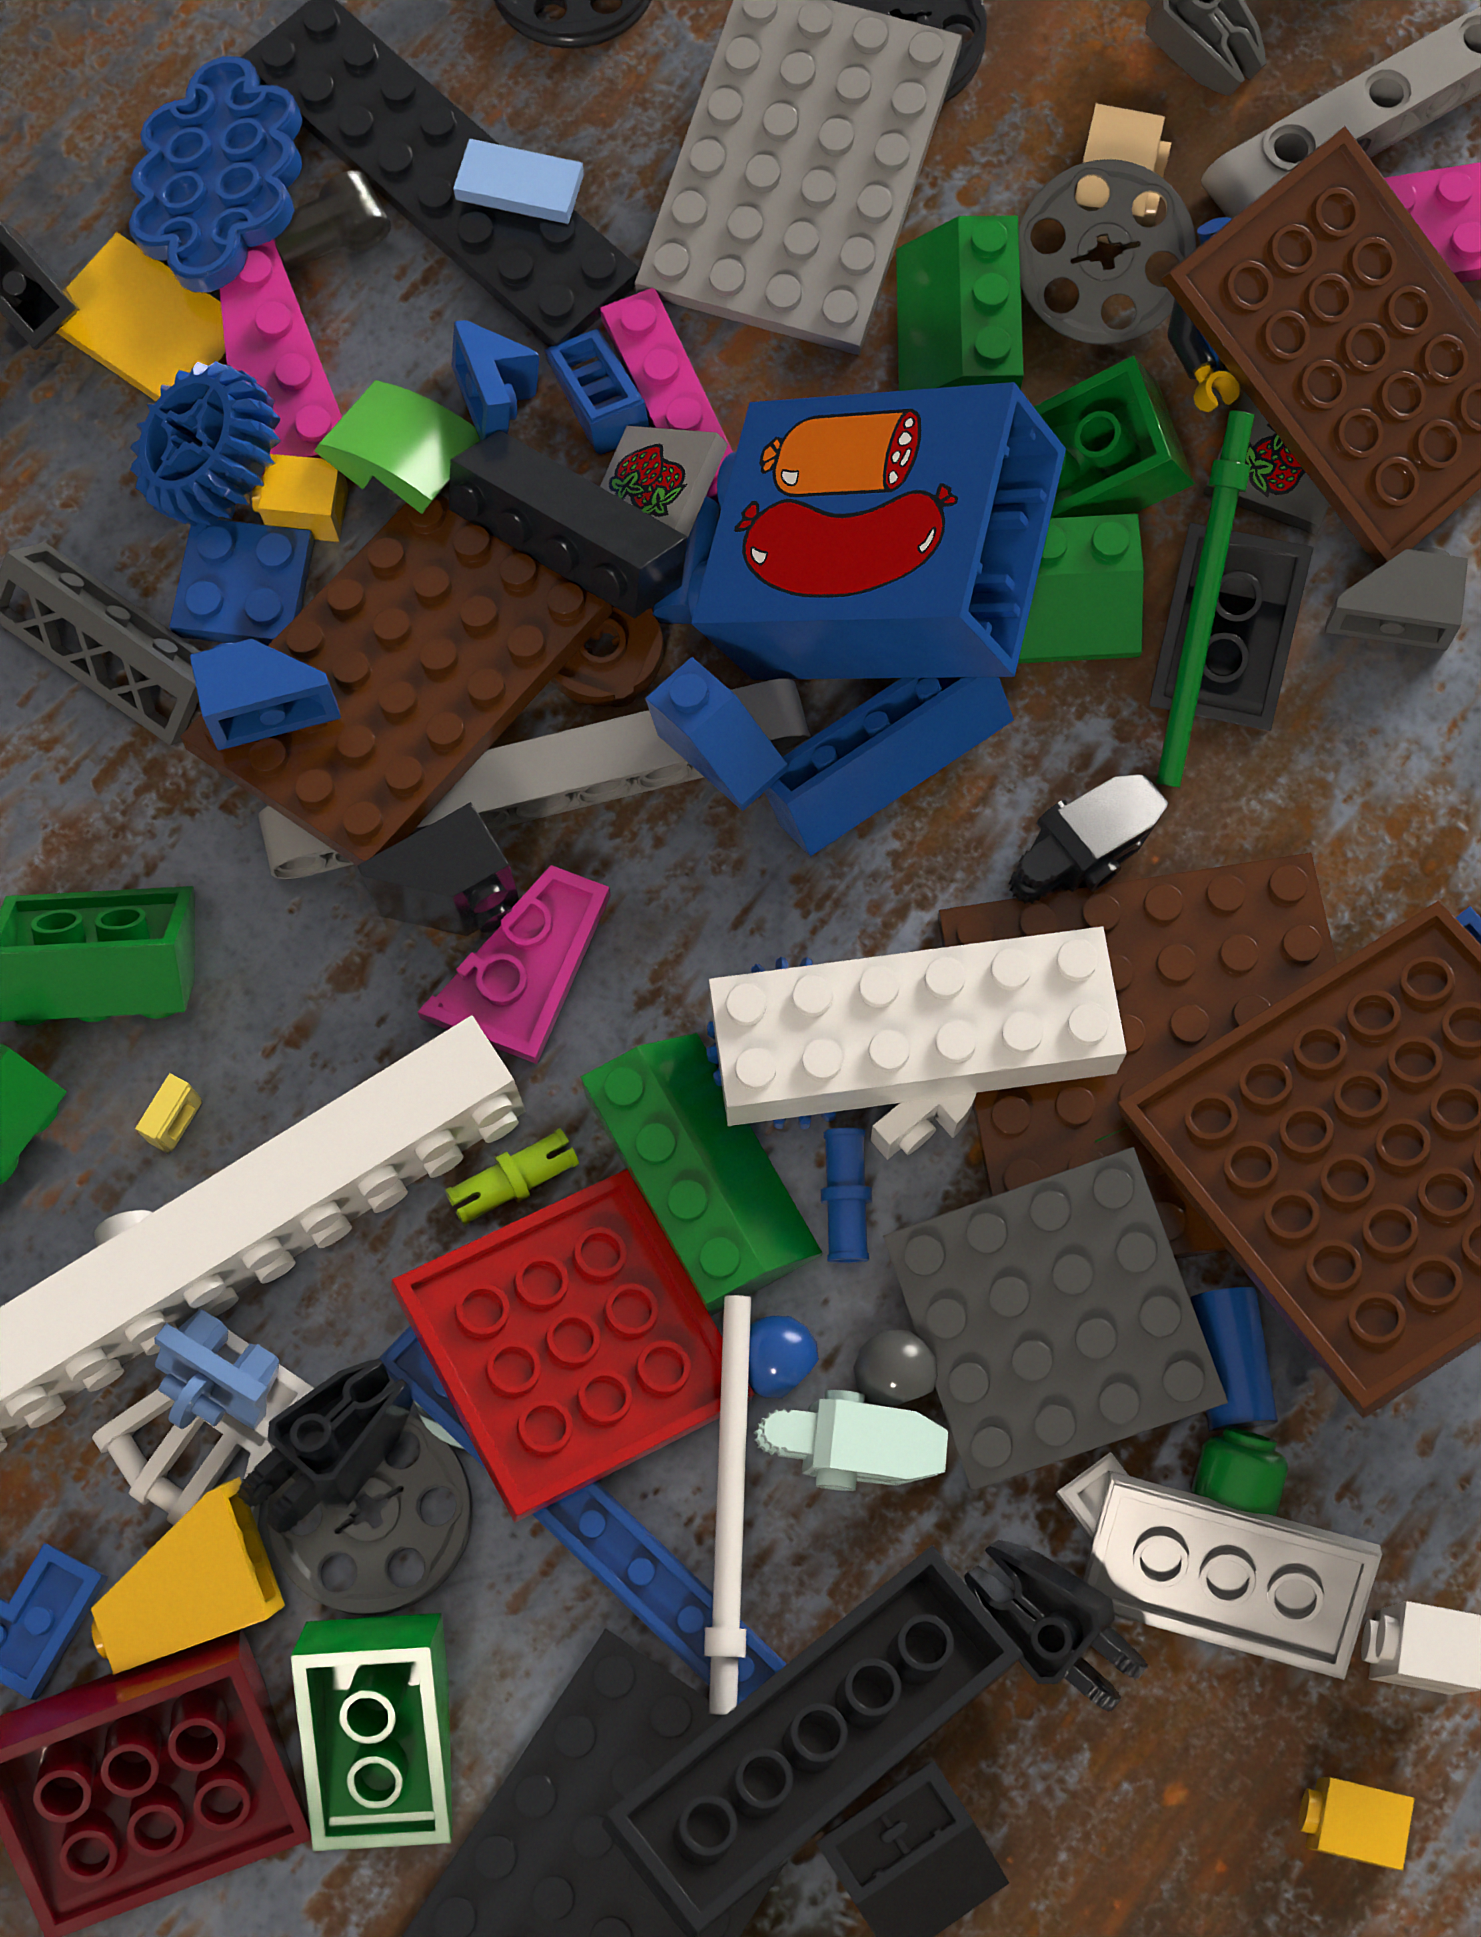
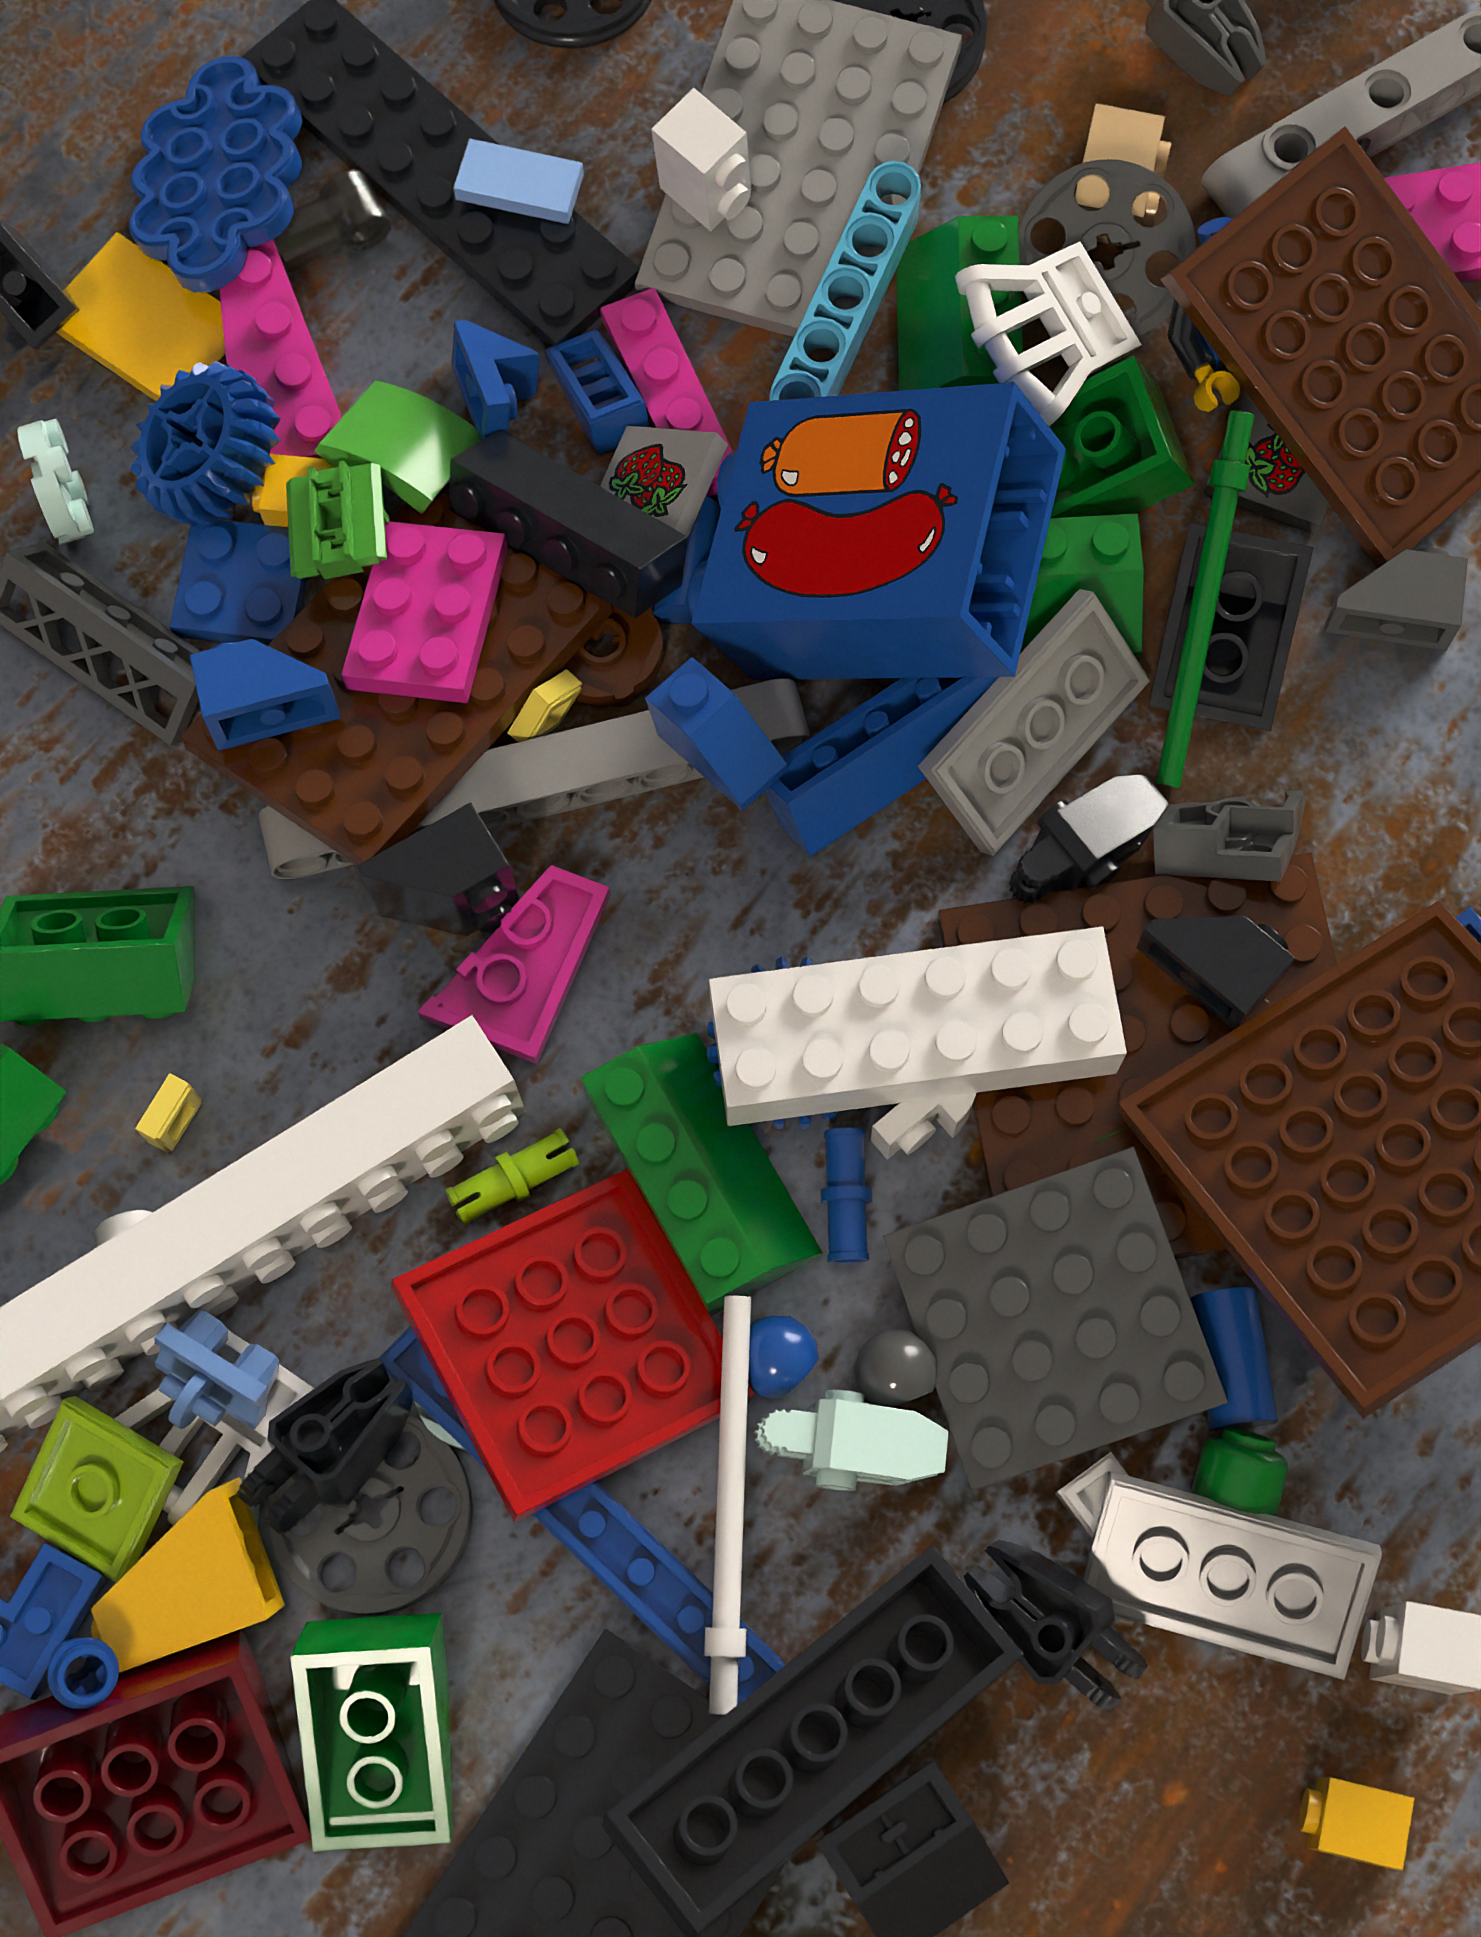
(55, 486): none -> light aqua plate
(92, 1682): none -> blue cone
(96, 1488): none -> lime tile
(336, 521): none -> bright green piece
(426, 613): none -> dark pink plate
(546, 707): none -> light yellow tile
(702, 160): none -> white brick
(854, 277): none -> medium azure beam
(1035, 724): none -> light grey tile
(1074, 309): none -> white plate
(1219, 961): none -> black slope
(1228, 838): none -> dark grey slope

